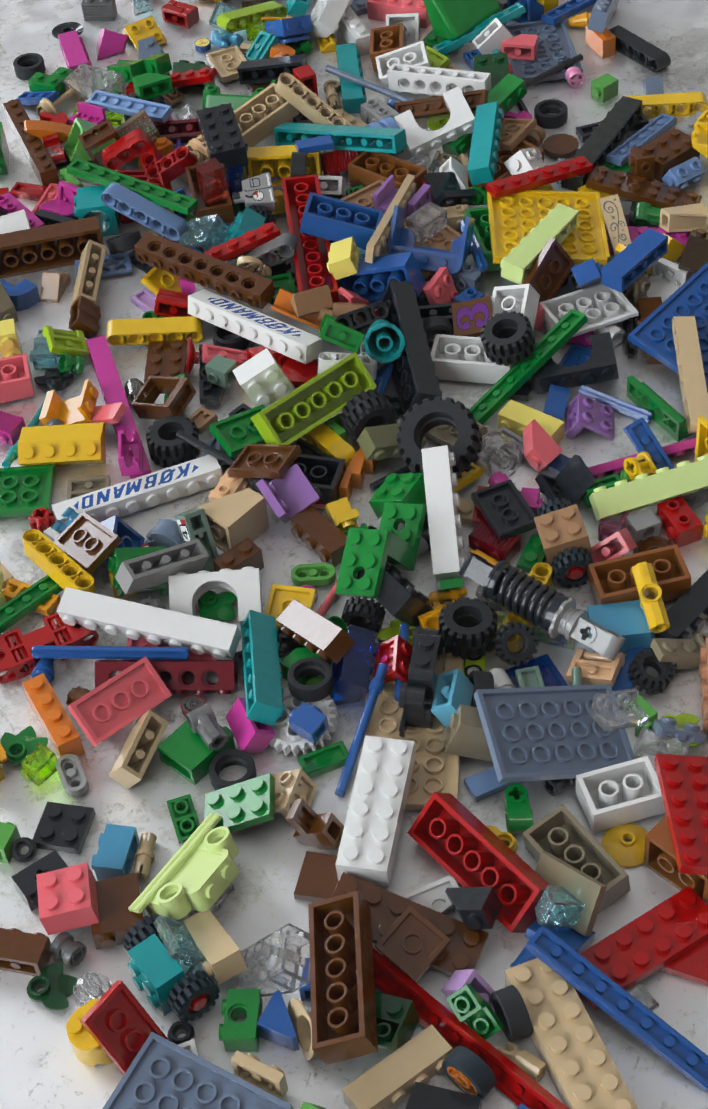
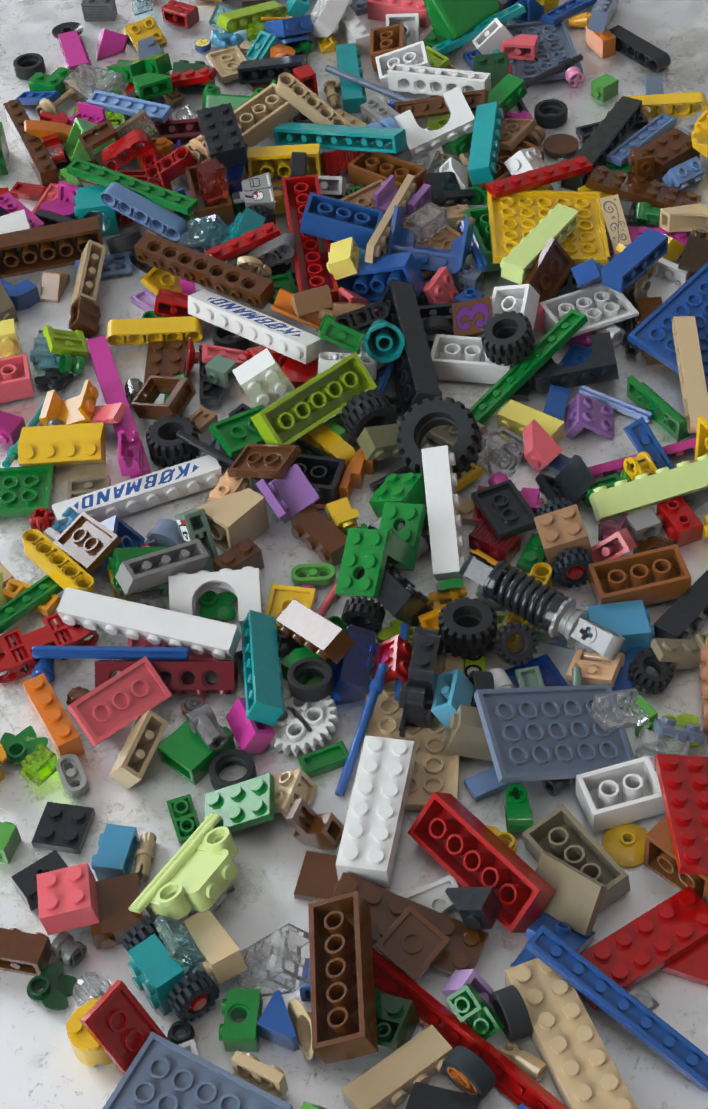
(19, 844): black plate -> none
(308, 722): blue brick -> none
(315, 144): blue tile -> none
(558, 908): clear light blue slope -> none
(653, 608): yellow piece -> none

